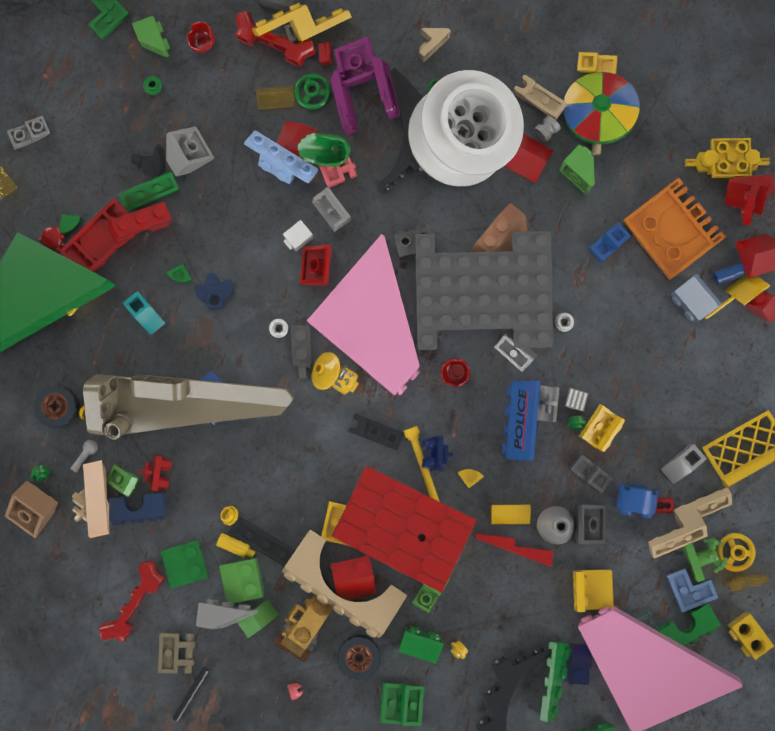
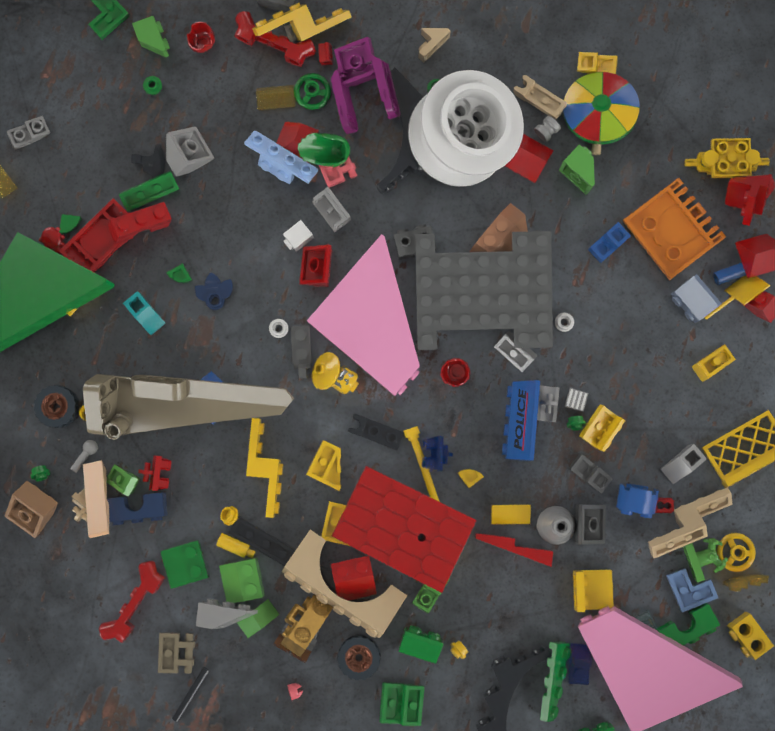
(264, 467): none -> yellow bracket
(326, 465): none -> yellow wing
(713, 363): none -> yellow slope

